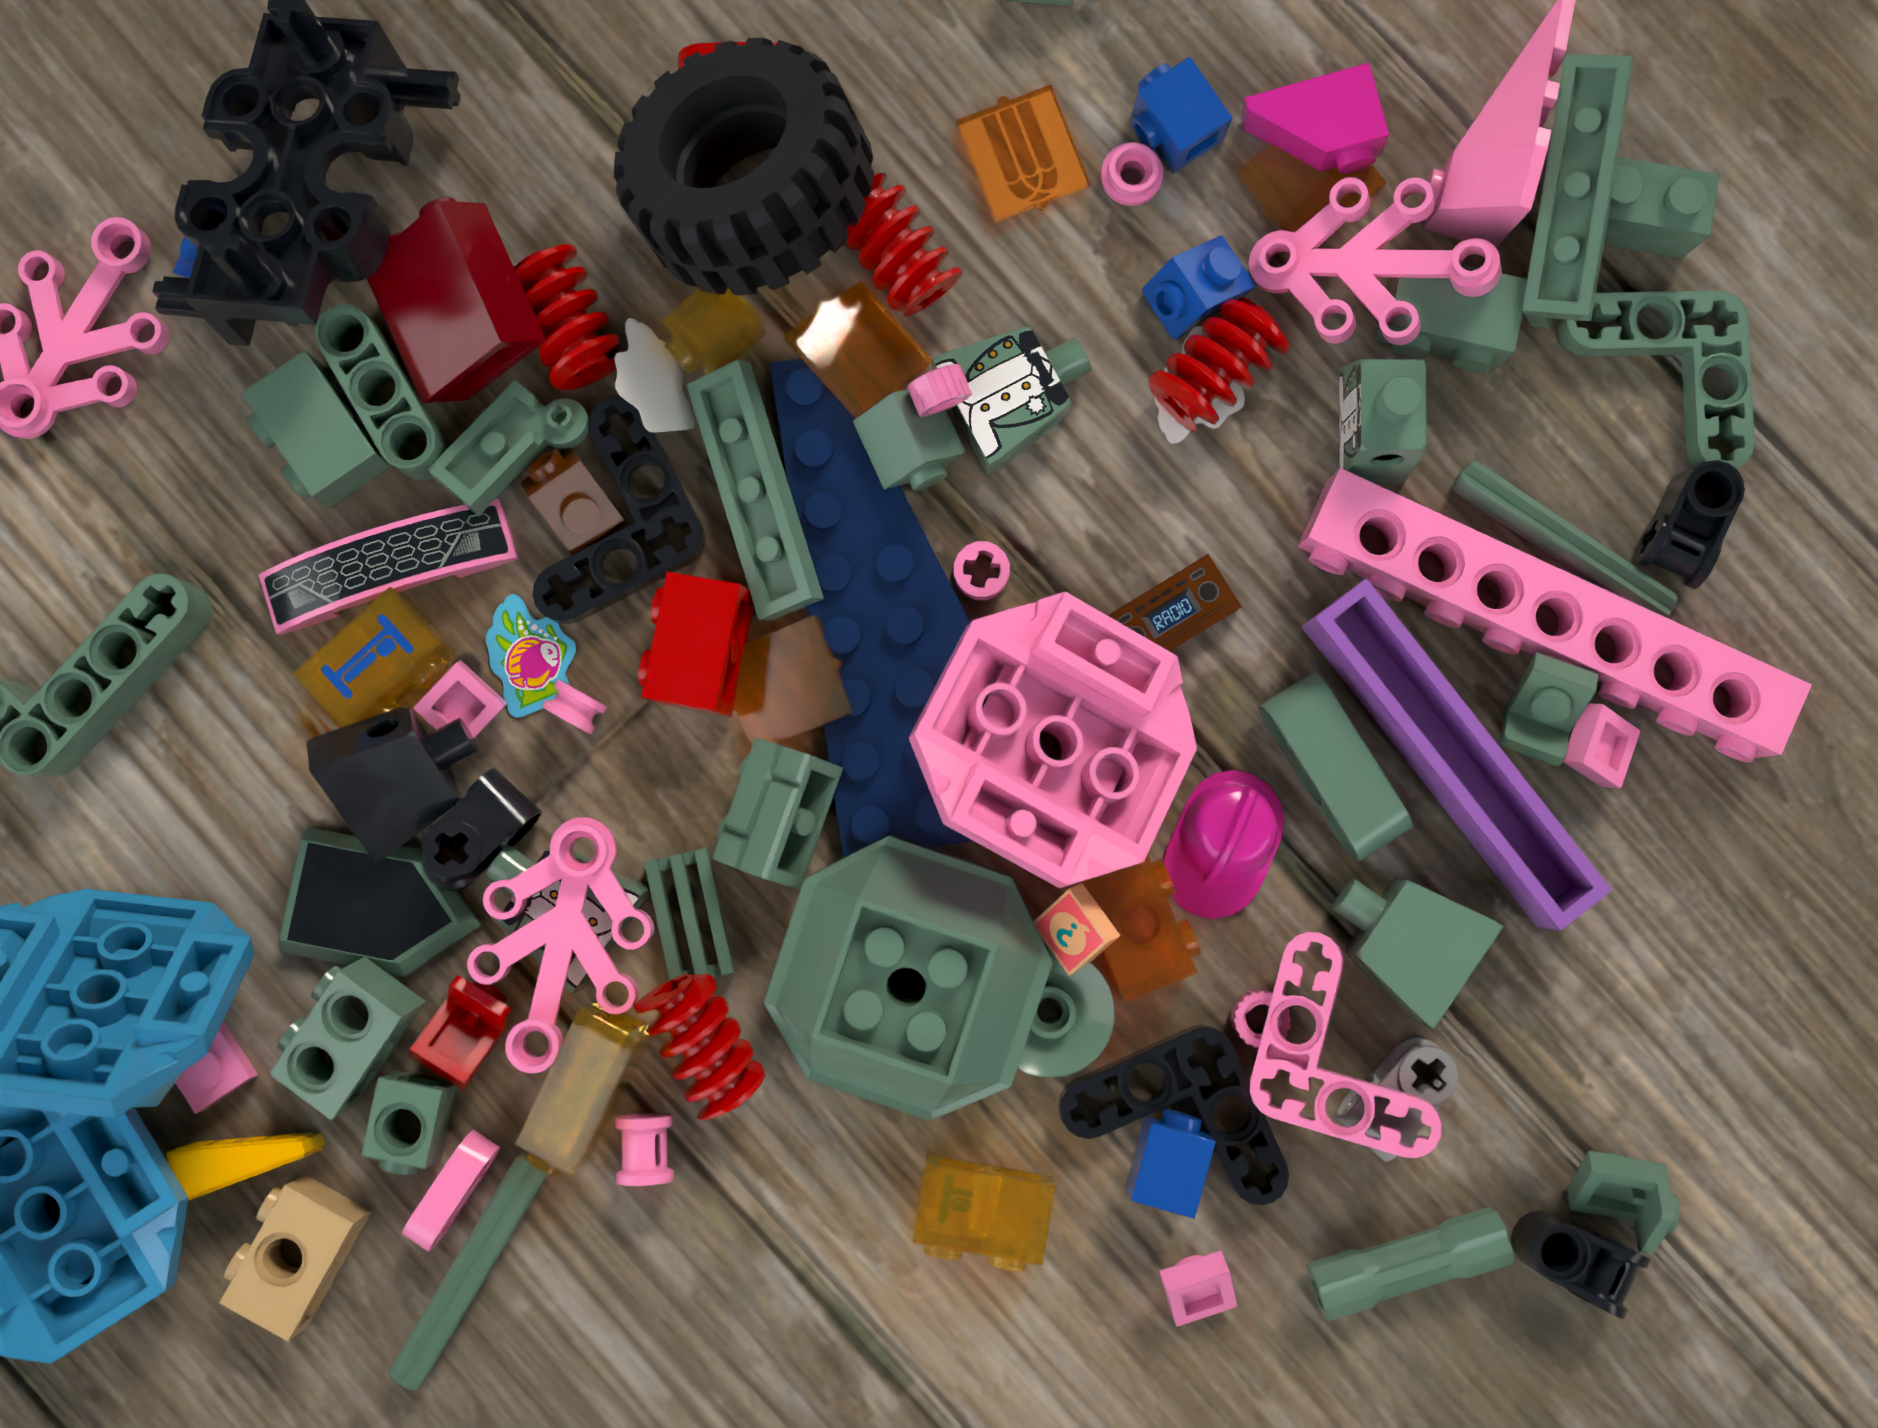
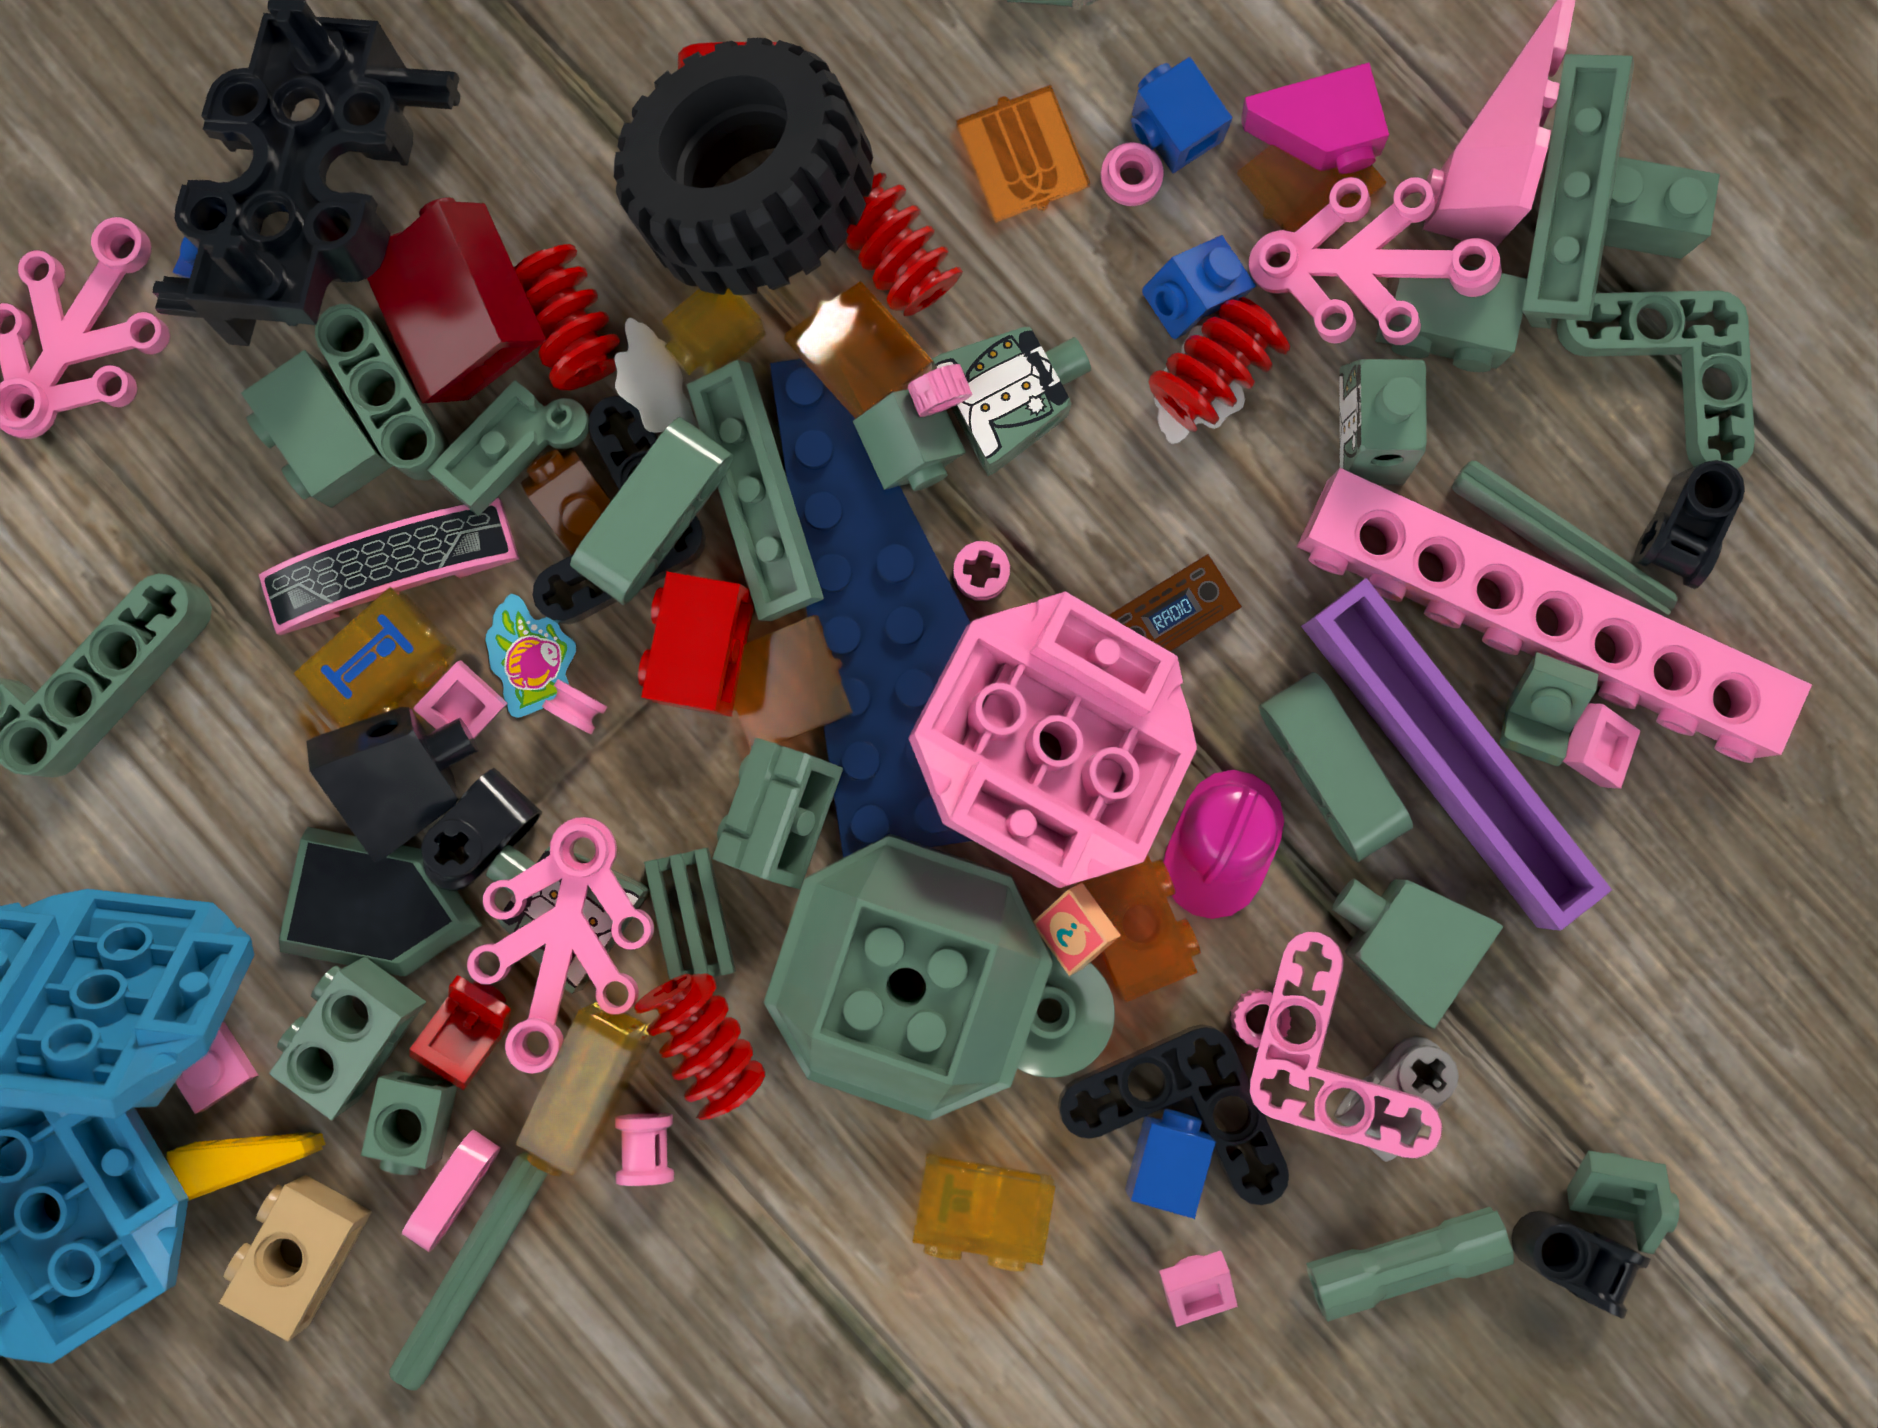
(651, 510): none -> sand green beam

